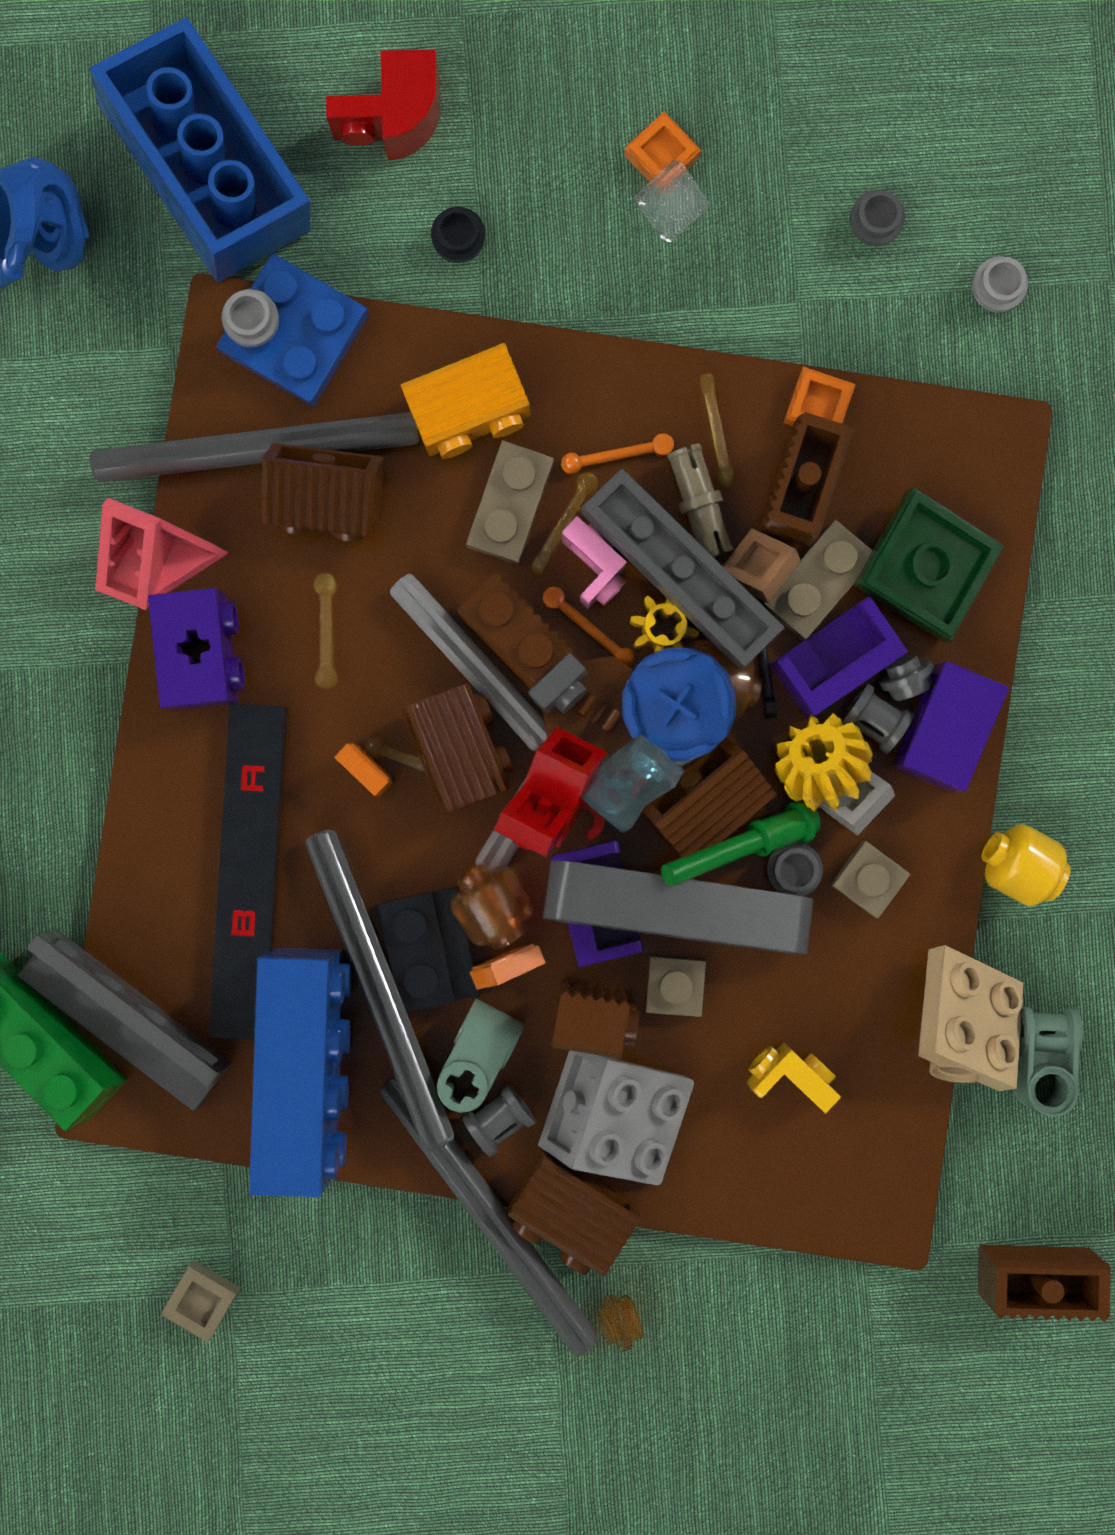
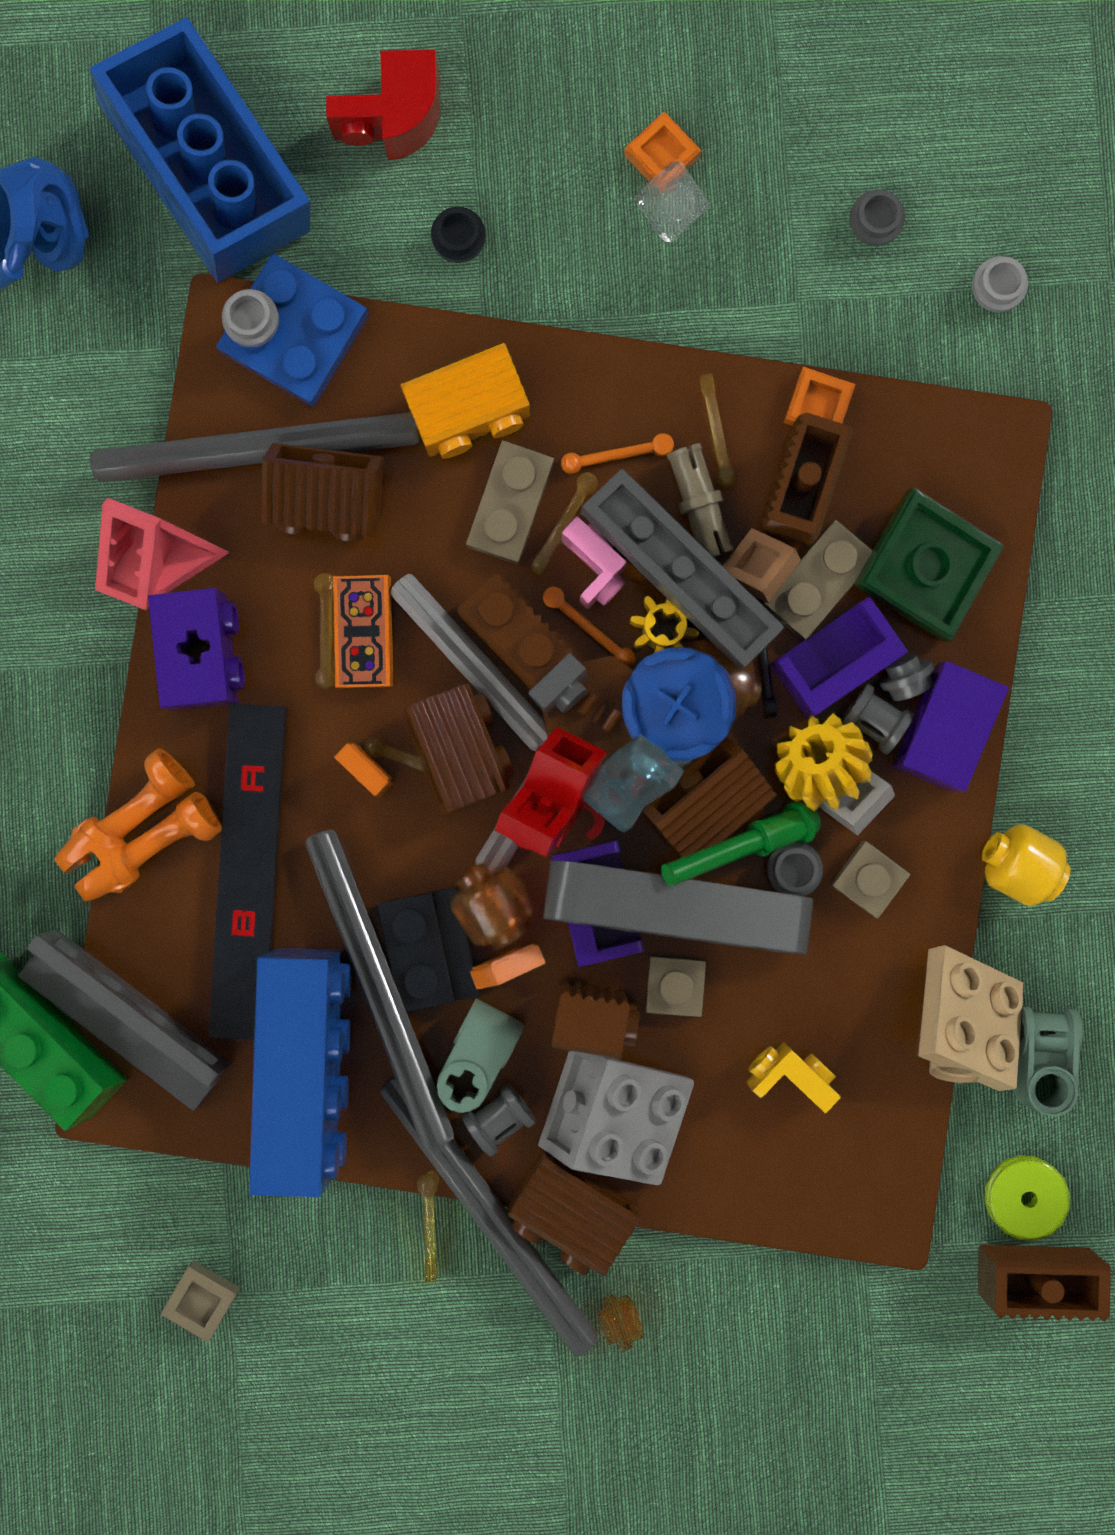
(106, 837): none -> orange piece
(363, 631): none -> tile
(427, 1186): none -> clear yellow hinge
(1046, 1209): none -> lime piece

